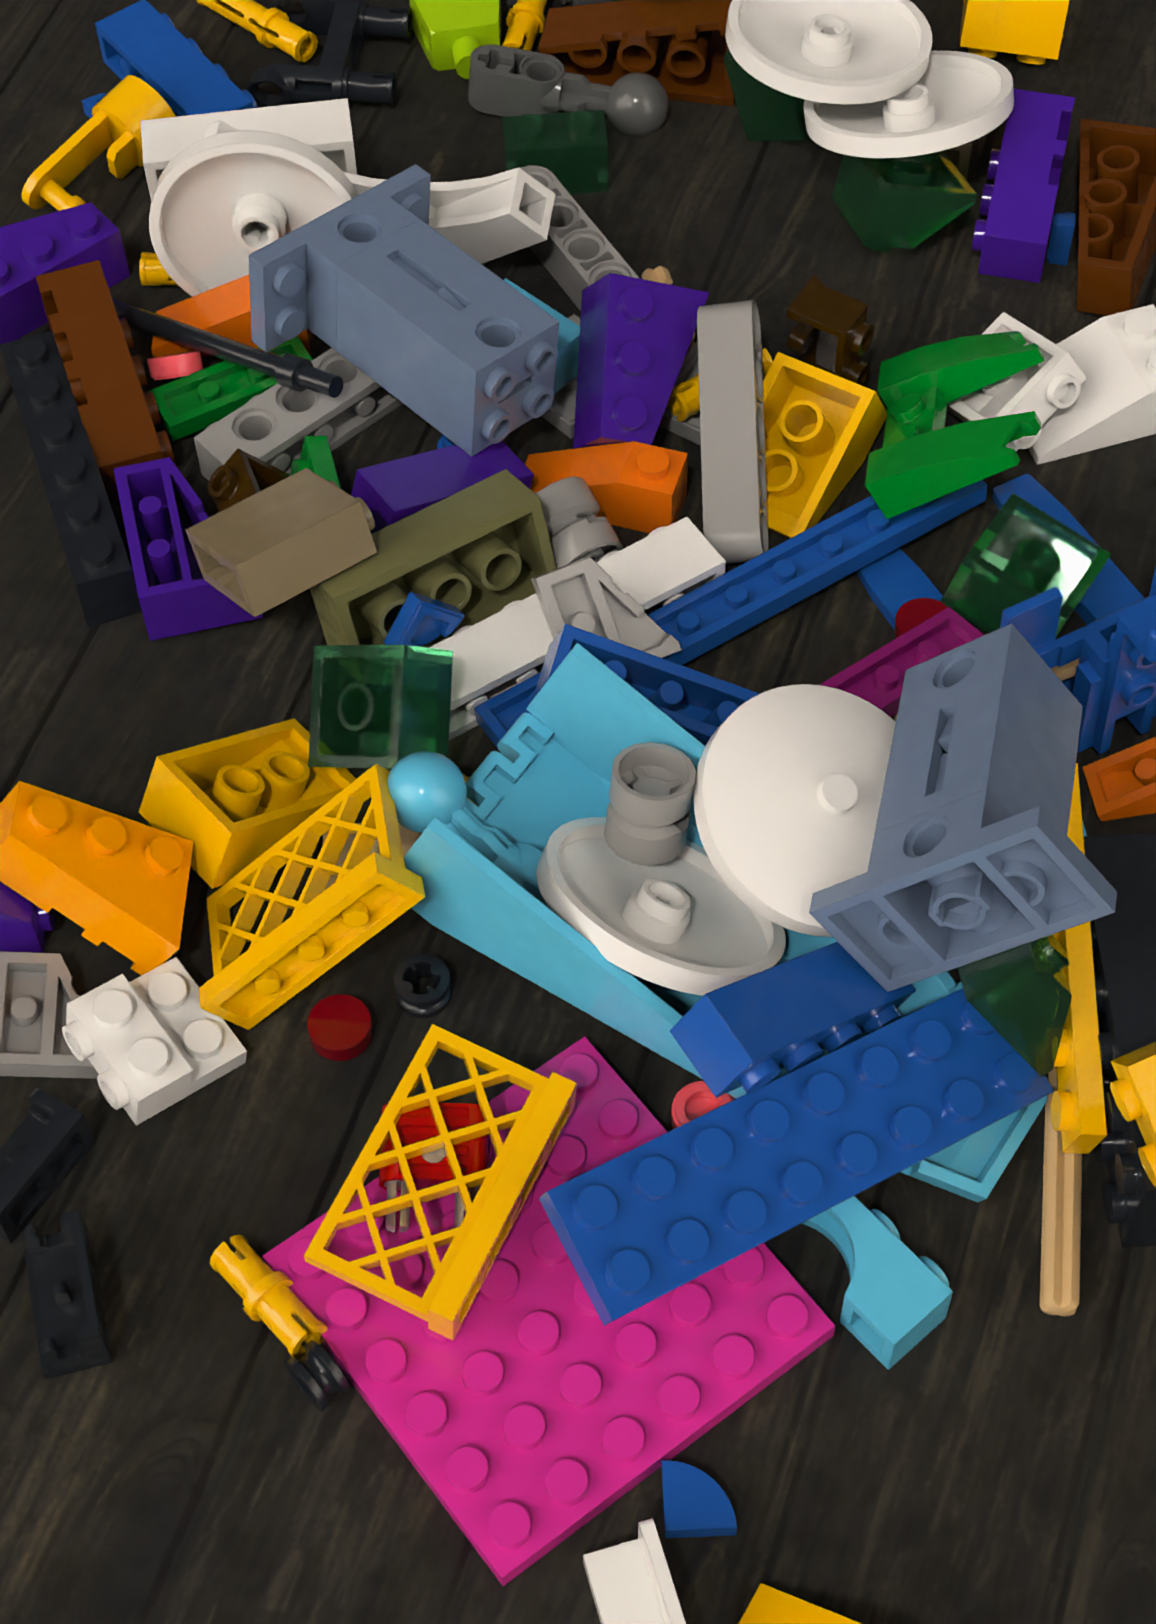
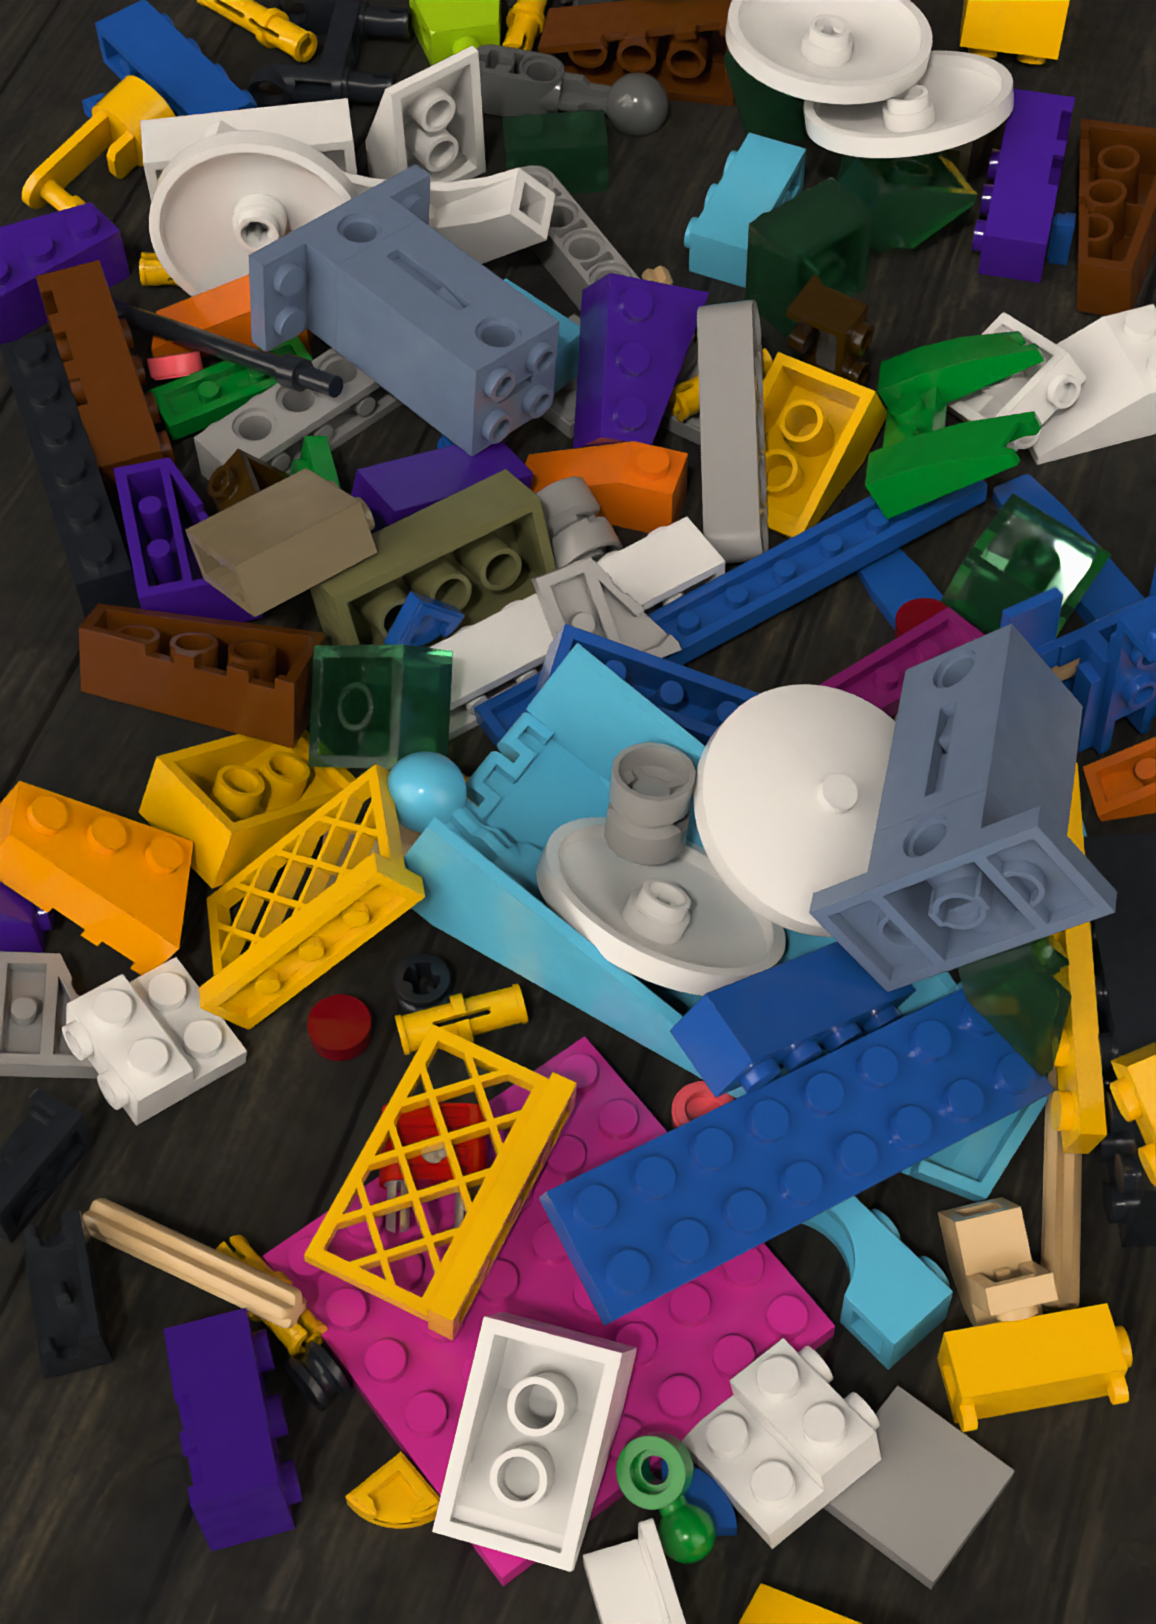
(195, 1263): none -> tan axle
(202, 669): none -> reddish brown wedge
(231, 1429): none -> dark purple wedge
(395, 1496): none -> yellow tile
(431, 123): none -> white slope
(505, 1005): none -> yellow pin
(533, 1438): none -> white slope
(685, 1528): none -> green plate
(753, 182): none -> medium azure brick
(785, 1441): none -> white plate
(816, 234): none -> clear green brick
(924, 1491): none -> light grey tile
(994, 1262): none -> tan brick
(1034, 1364): none -> yellow brick

